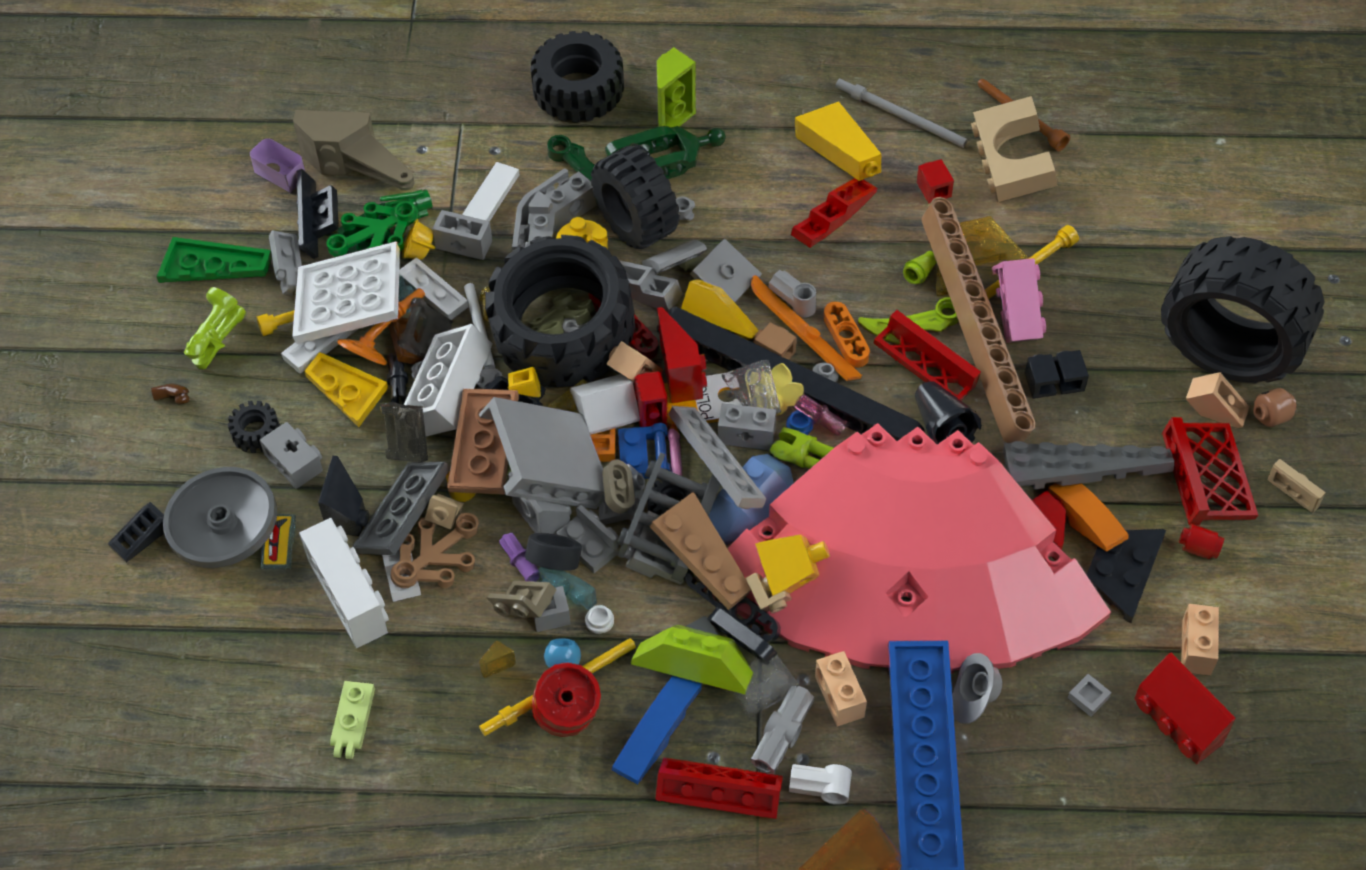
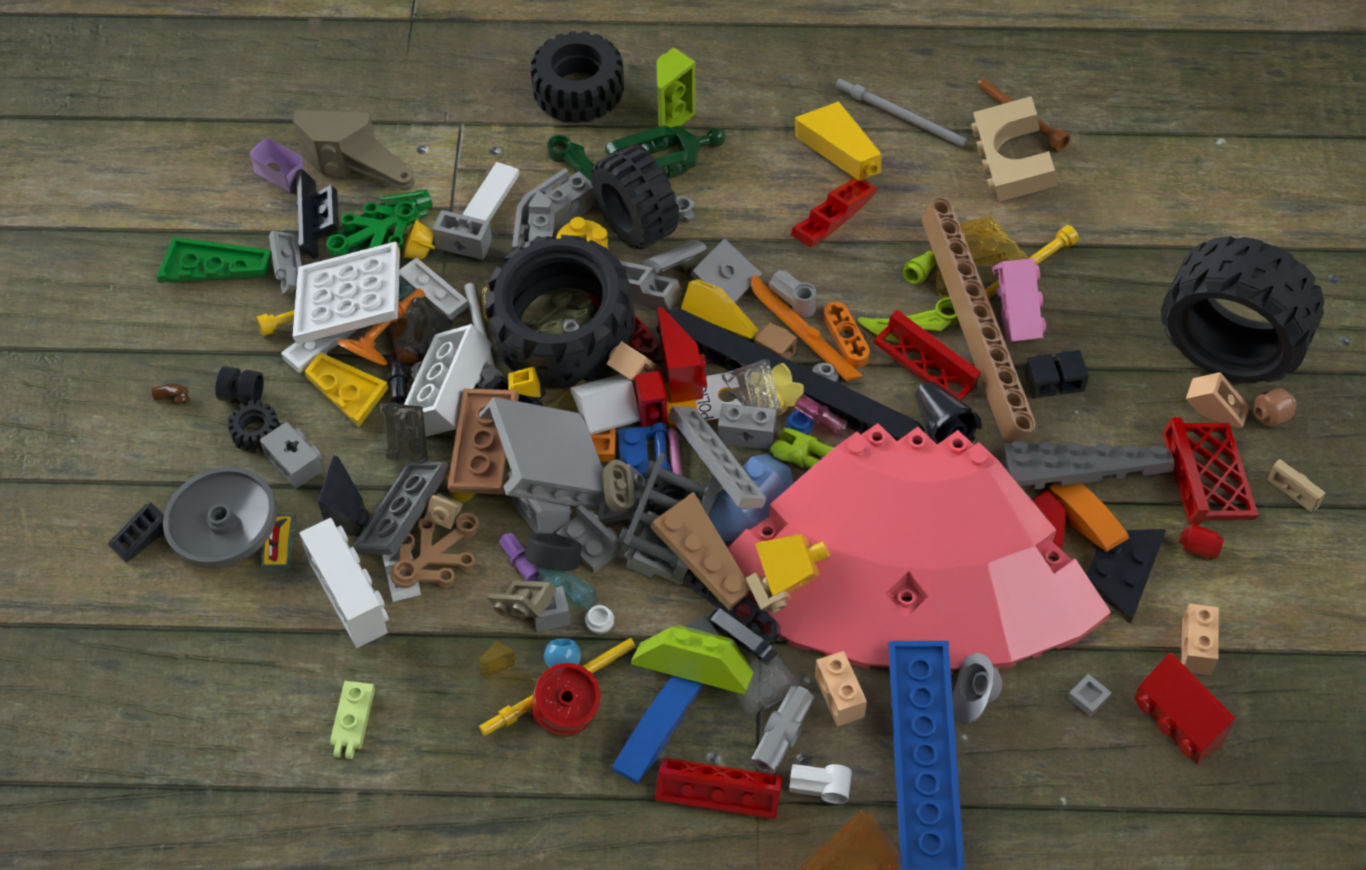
(207, 340): lime piece -> none
(234, 385): none -> black wheel
(935, 180): red brick -> none

